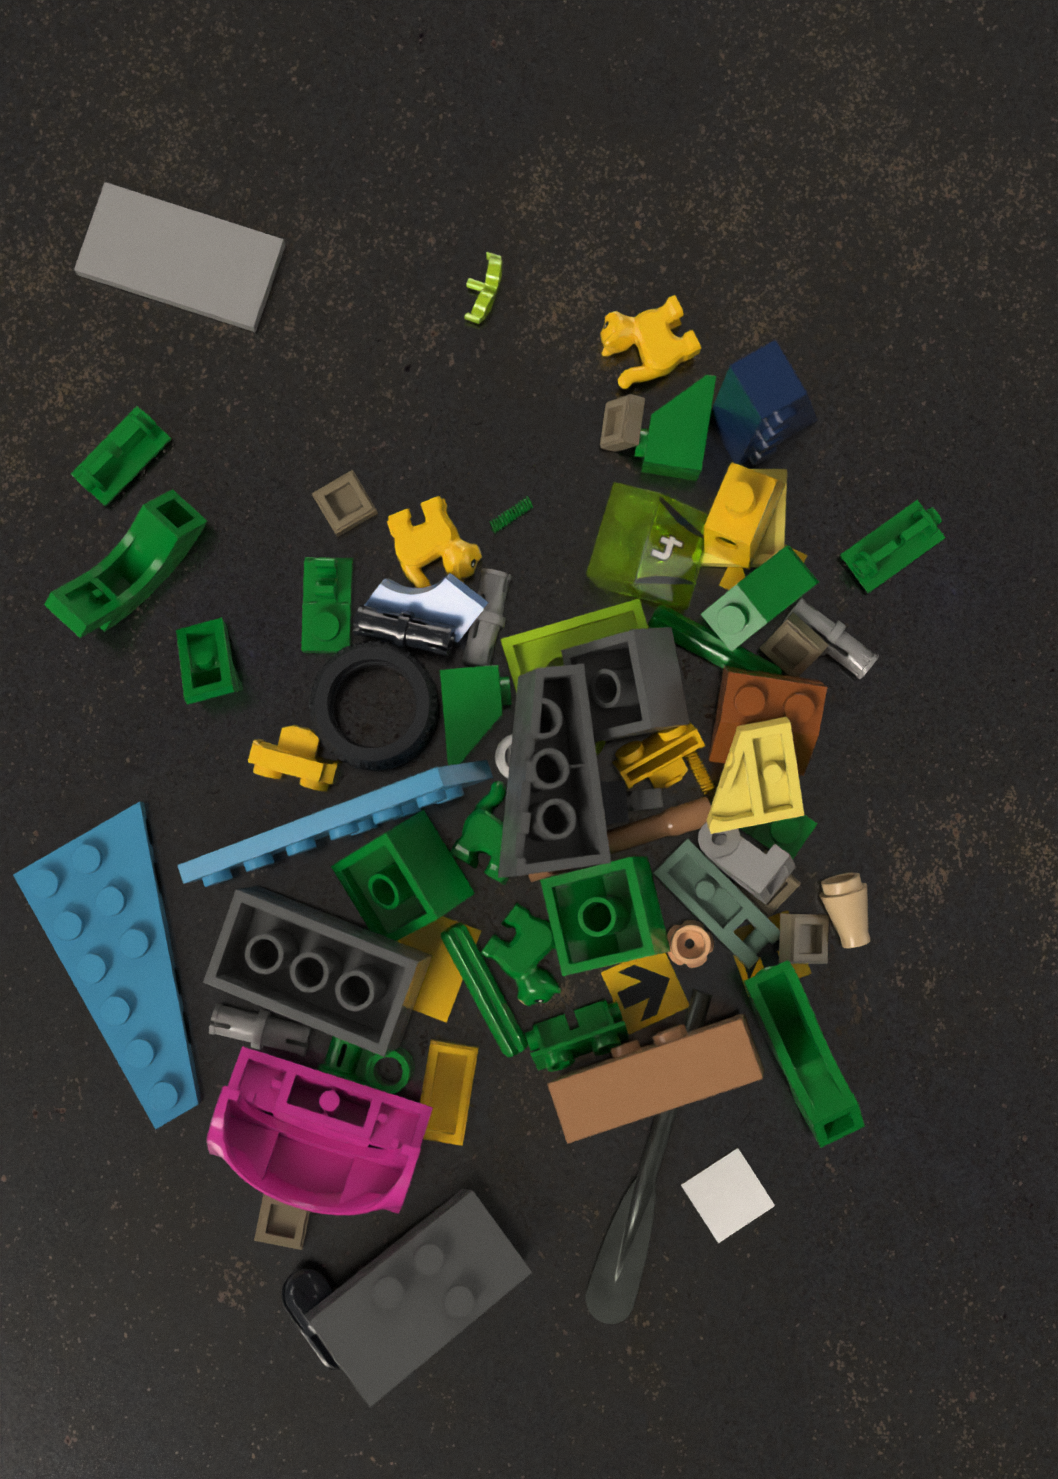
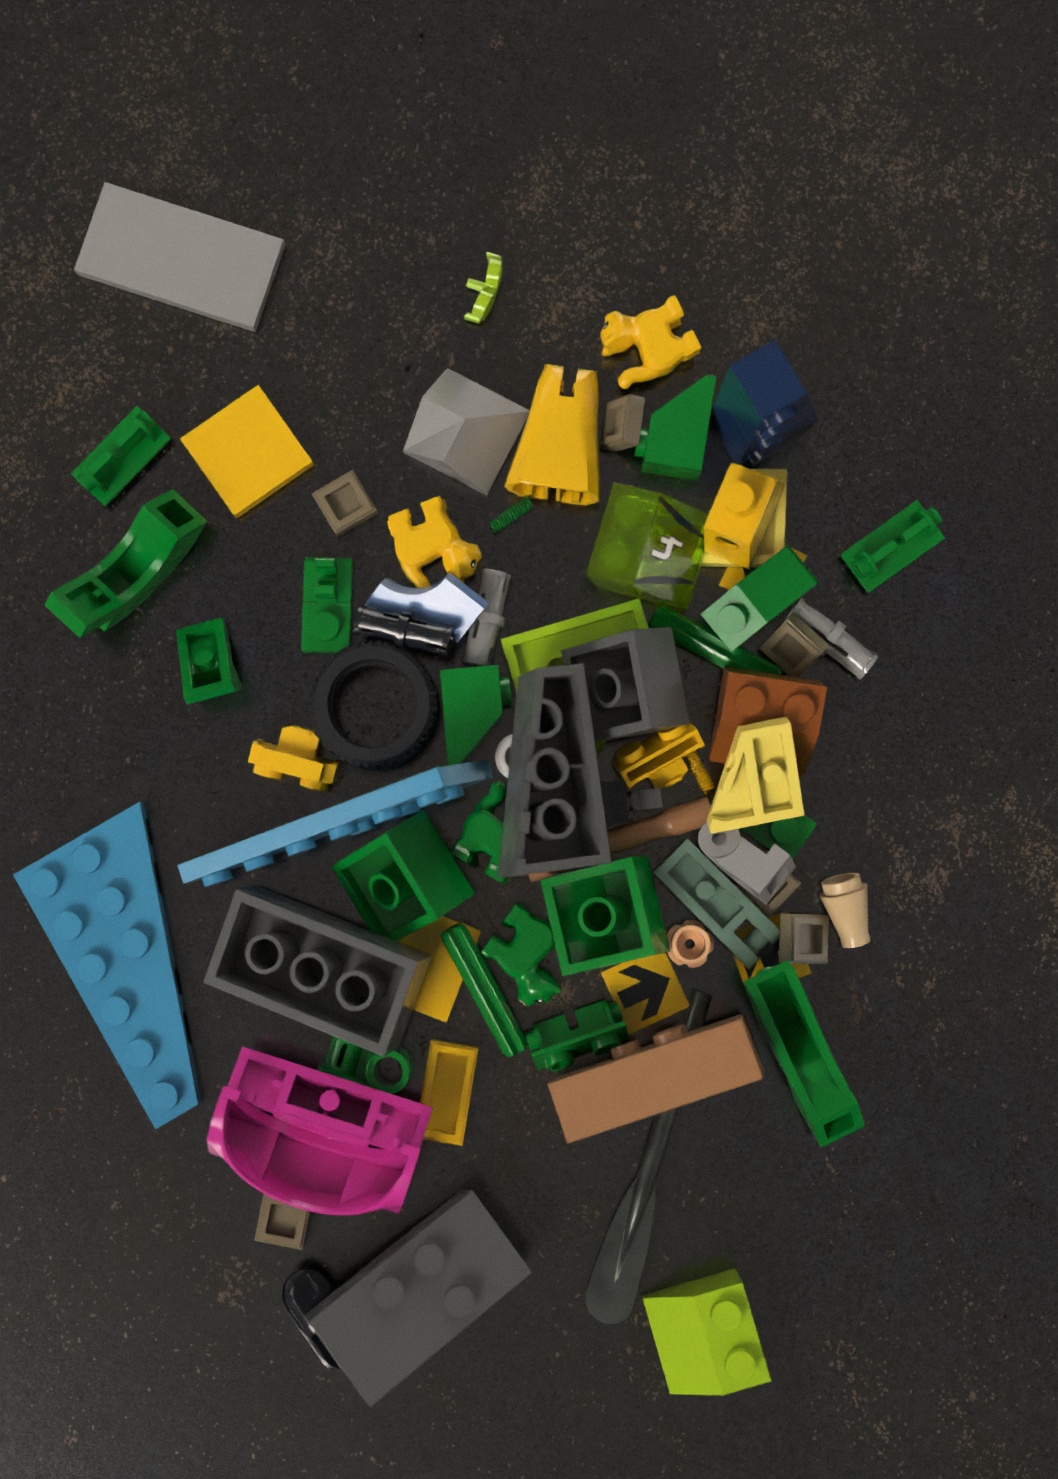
(247, 451): none -> yellow tile
(260, 1029): light grey pin -> none
(465, 430): none -> light grey slope
(559, 441): none -> yellow piece
(706, 1336): none -> lime slope
(728, 1195): white sticker -> none

